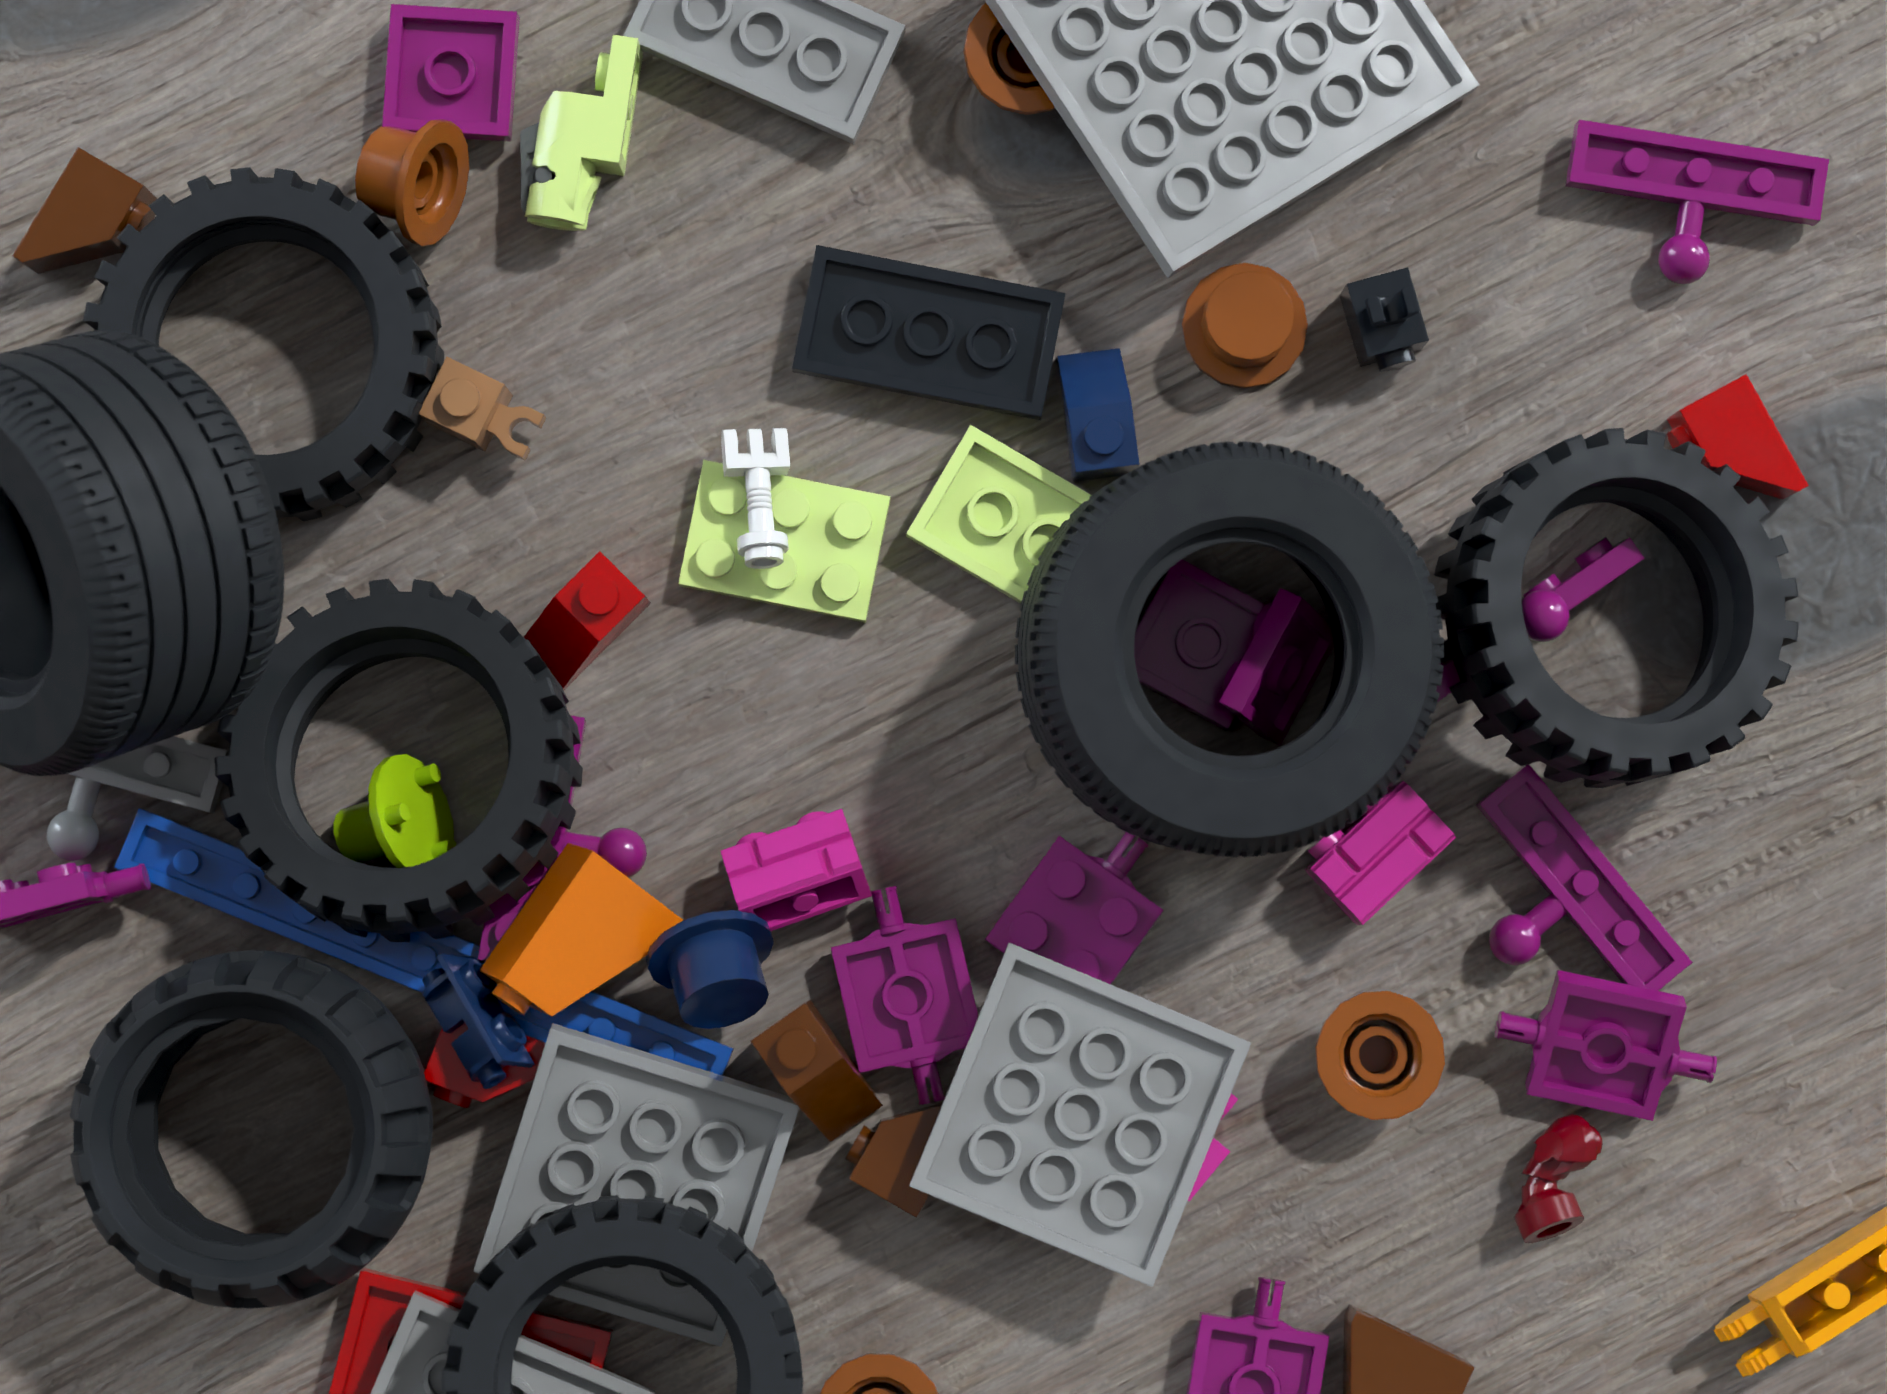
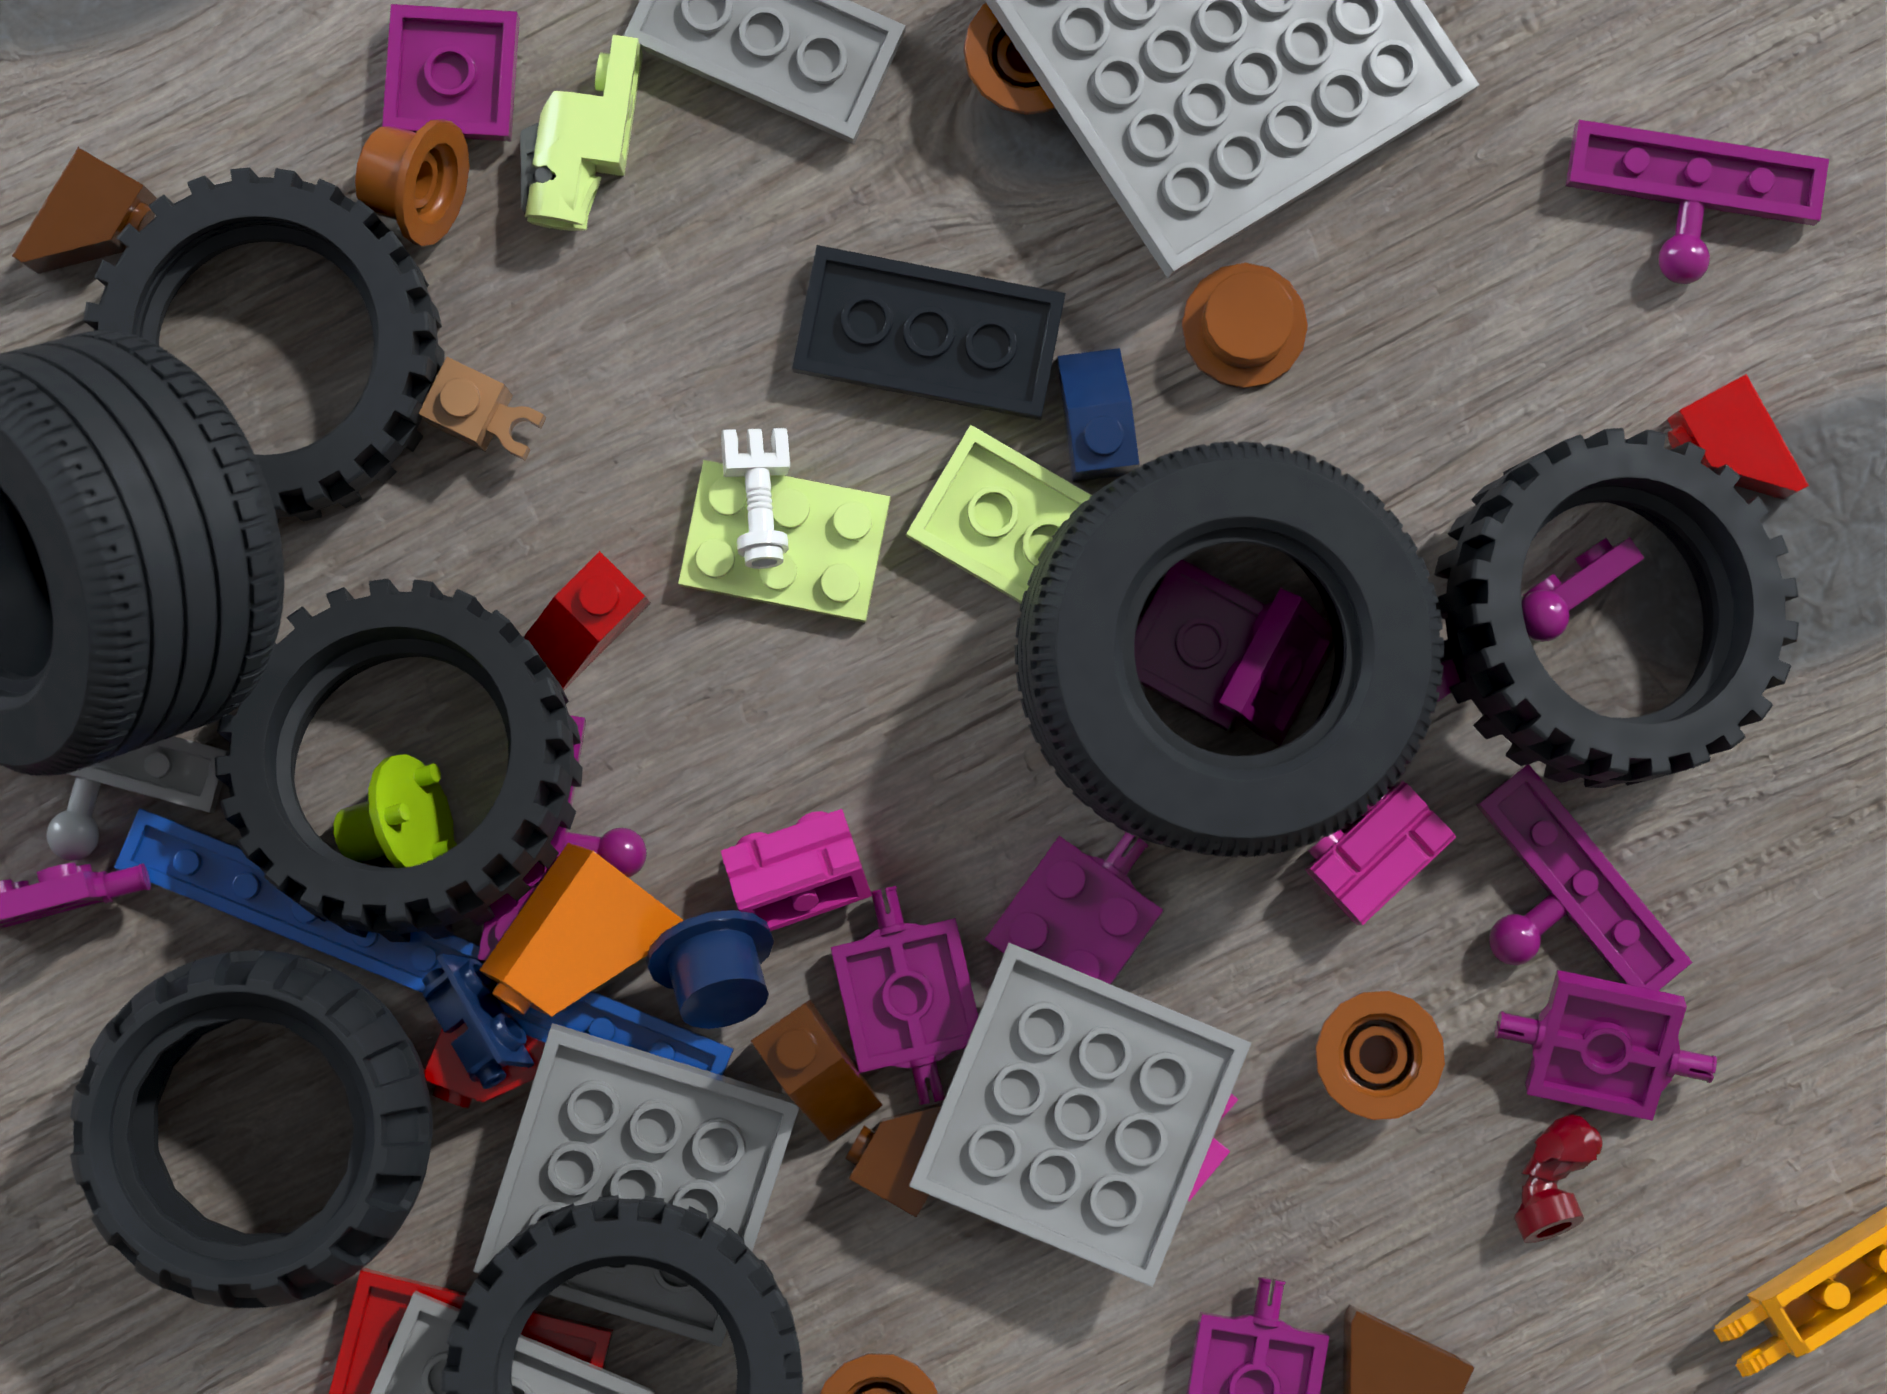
(1384, 319): black brick -> none

